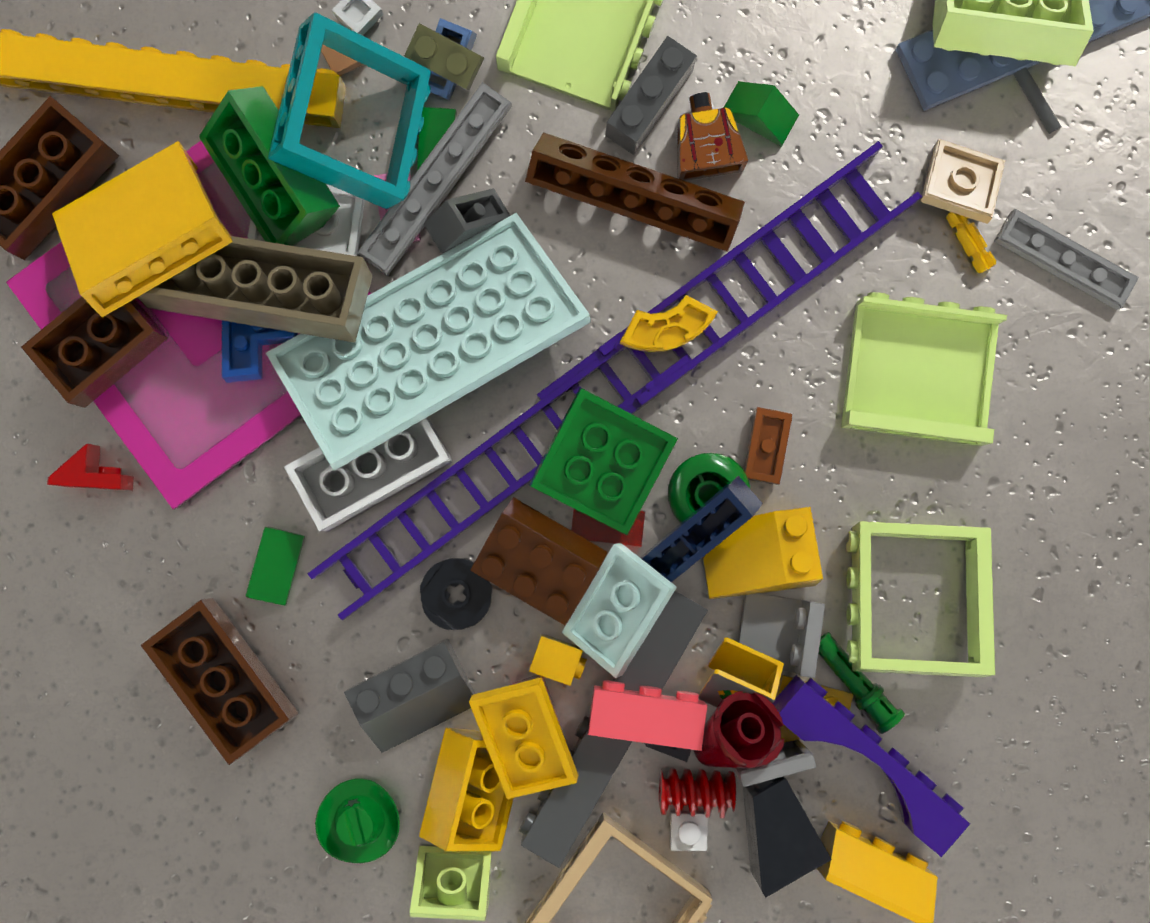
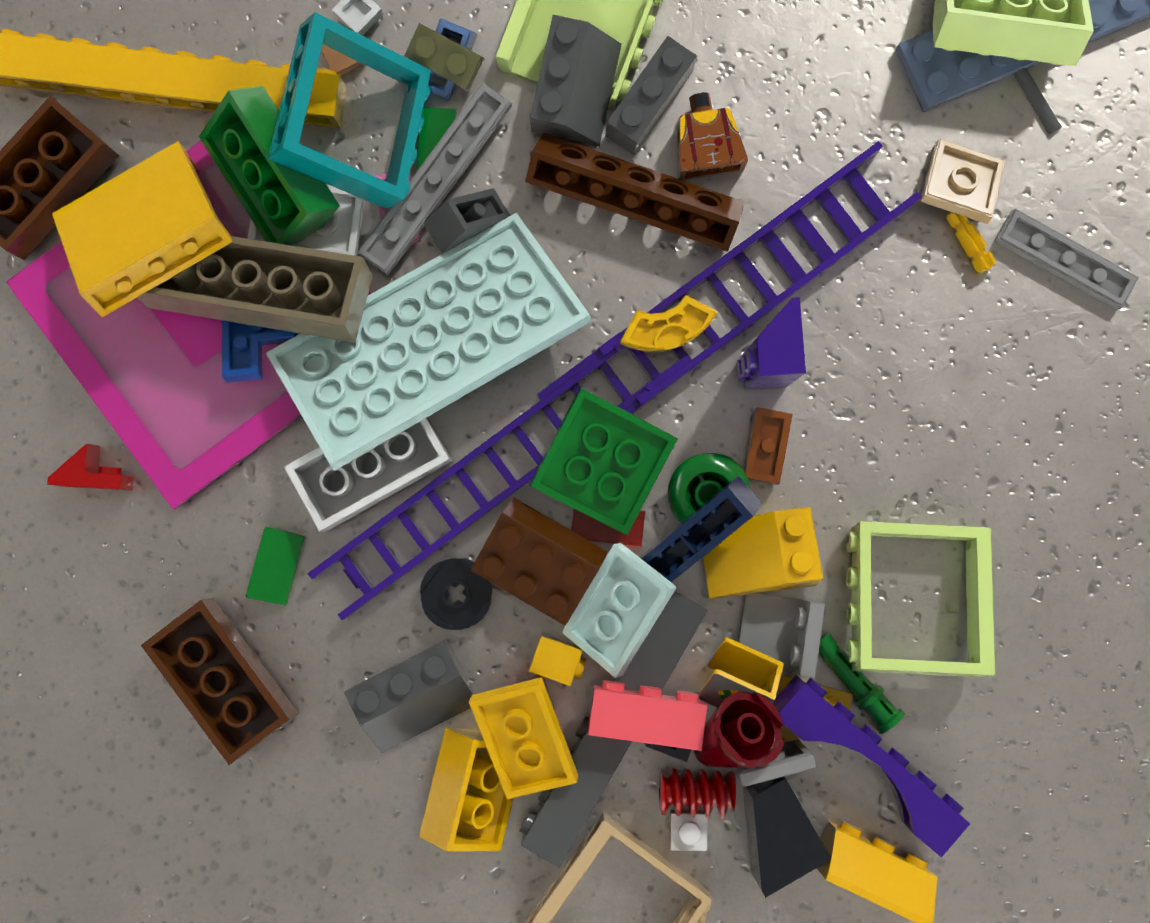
(90, 353): reddish brown brick -> none
(357, 821): green hat -> none
(451, 884): yellowish green slope -> none
(575, 81): none -> dark grey slope
(762, 110): green slope -> none
(777, 353): none -> dark purple slope
(921, 369): yellowish green panel -> none

